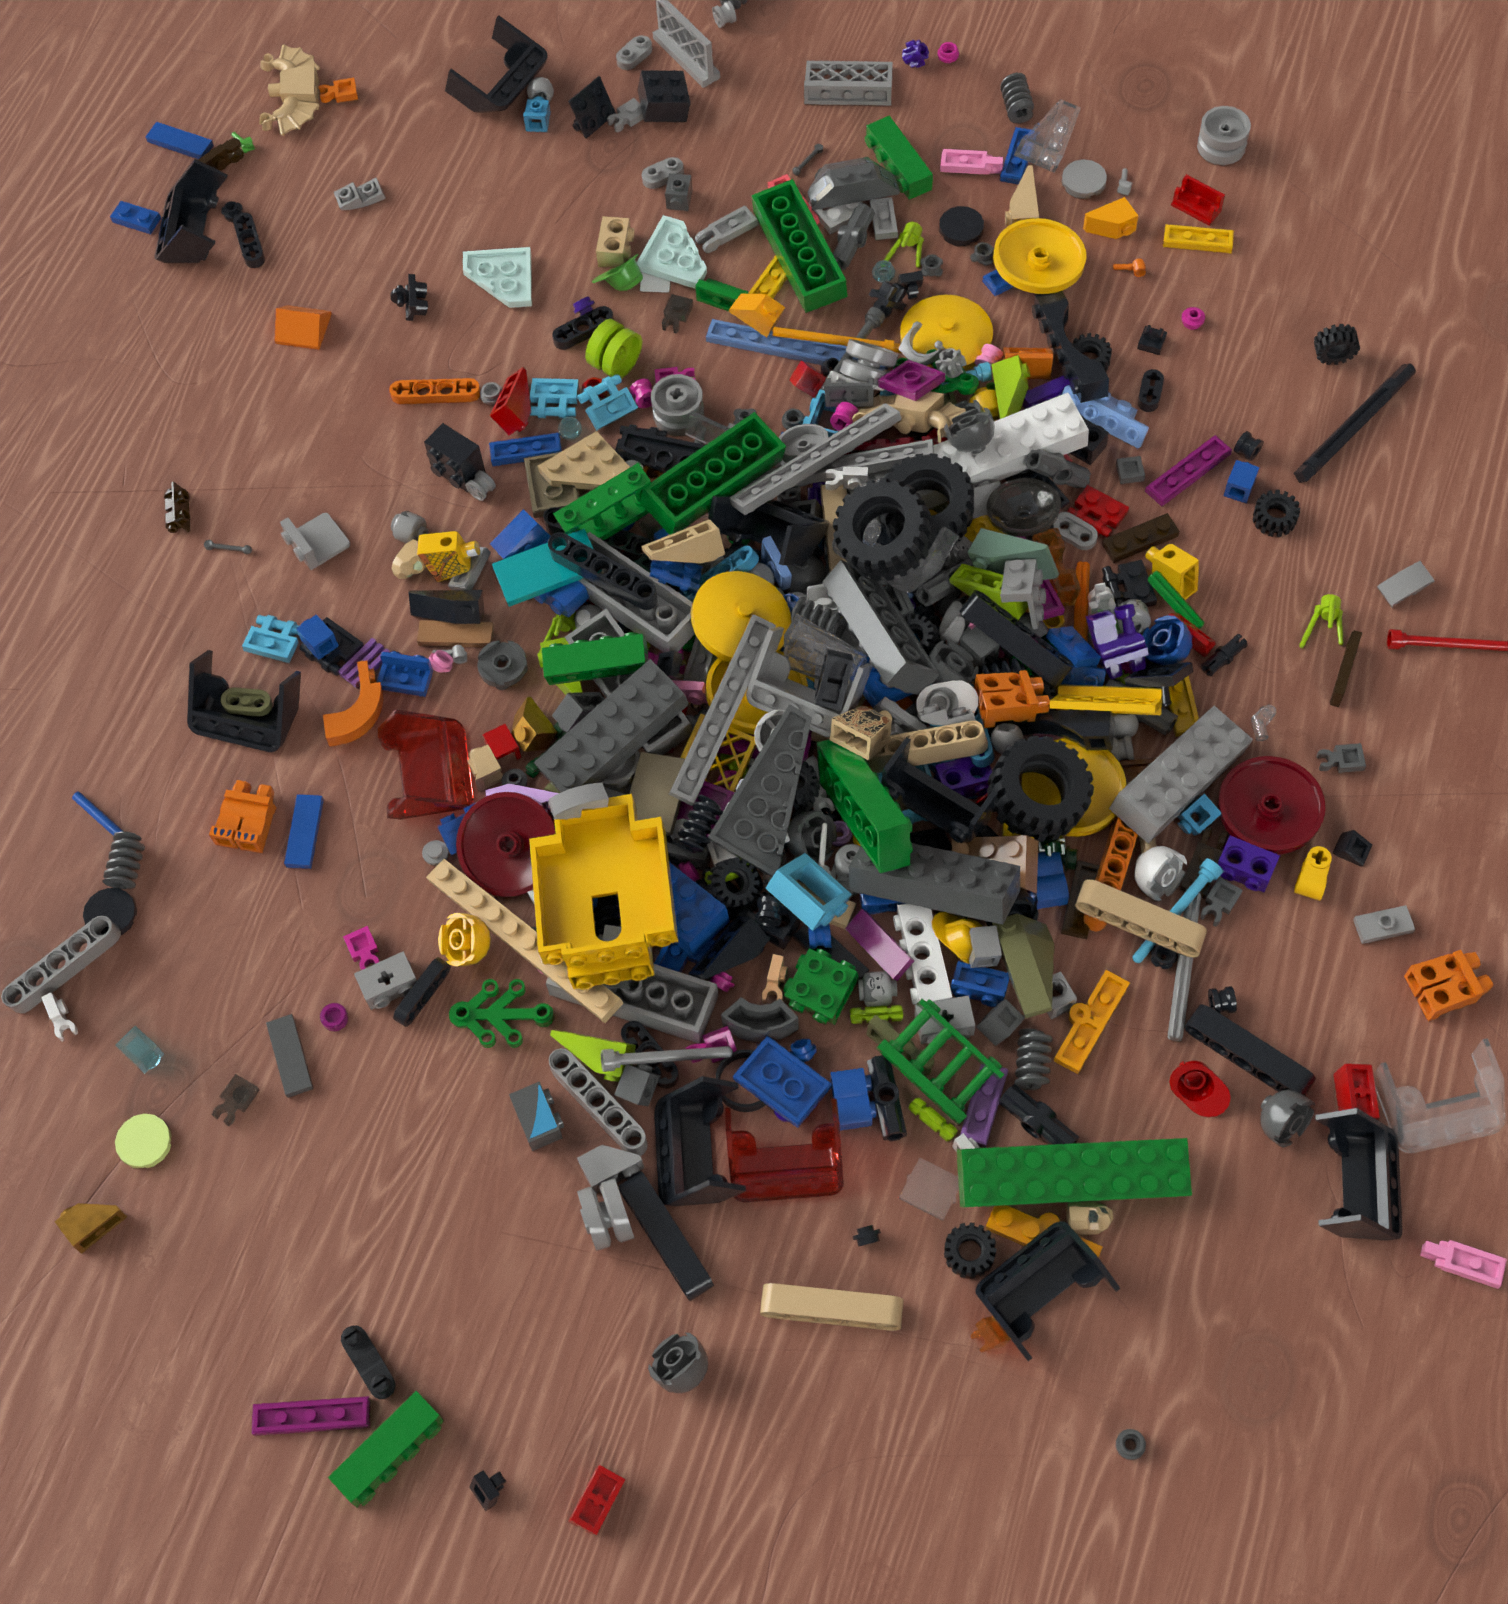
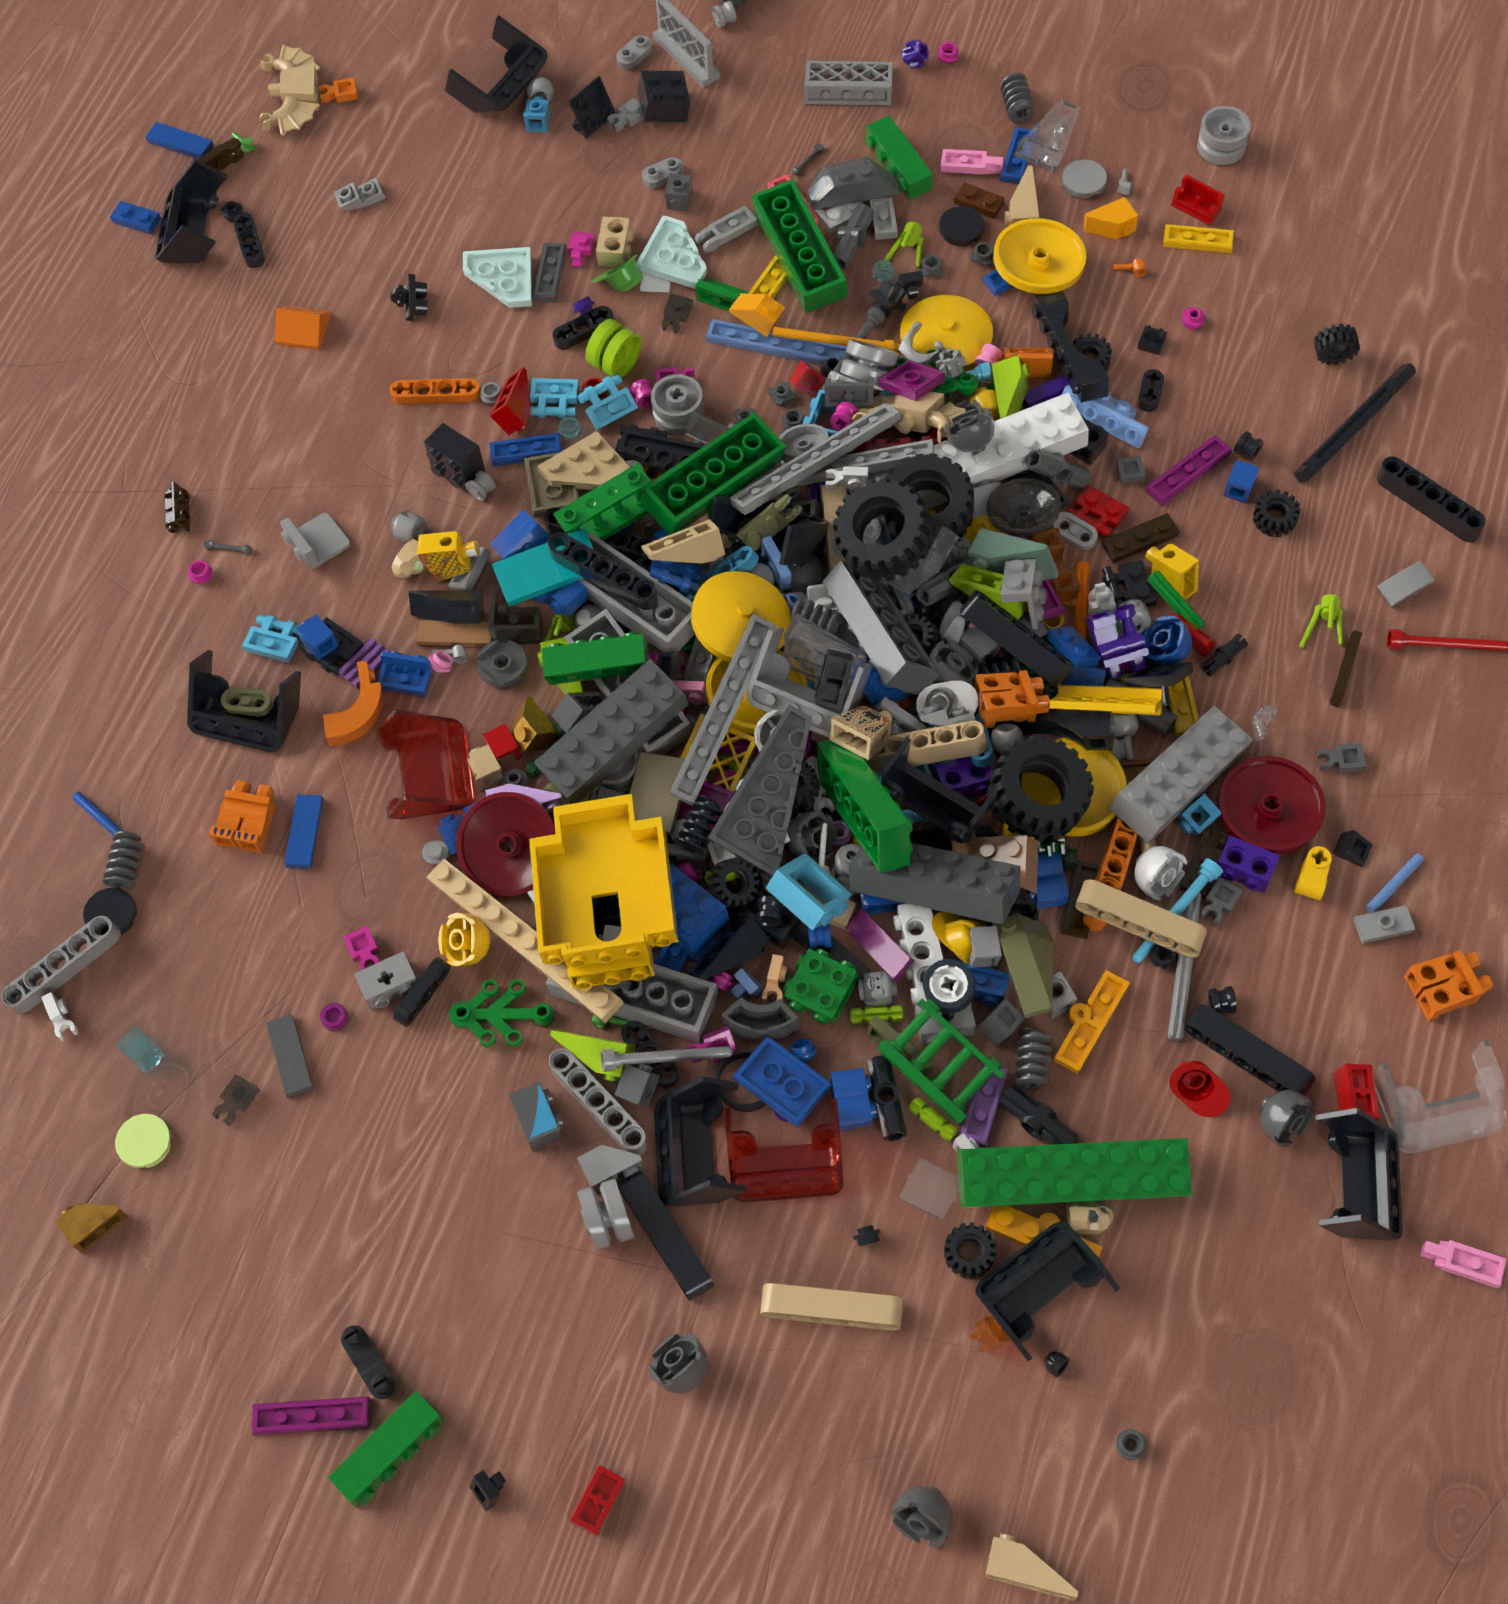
(200, 572): none -> dark pink plate
(513, 623): none -> clear smoke brick
(549, 272): none -> dark grey tile
(572, 801): light grey slope -> none
(580, 245): none -> dark pink plate
(600, 1024): none -> bright green hand
(747, 986): none -> medium blue tile
(768, 522): none -> olive hinge
(781, 399): none -> dark grey plate
(923, 1514): none -> dark grey cylinder
(949, 971): none -> wheel
(980, 200): none -> reddish brown plate
(1020, 1567): none -> tan slope
(1056, 1363): none -> black hinge
(1394, 883): none -> medium blue bar
(1431, 499): none -> black beam

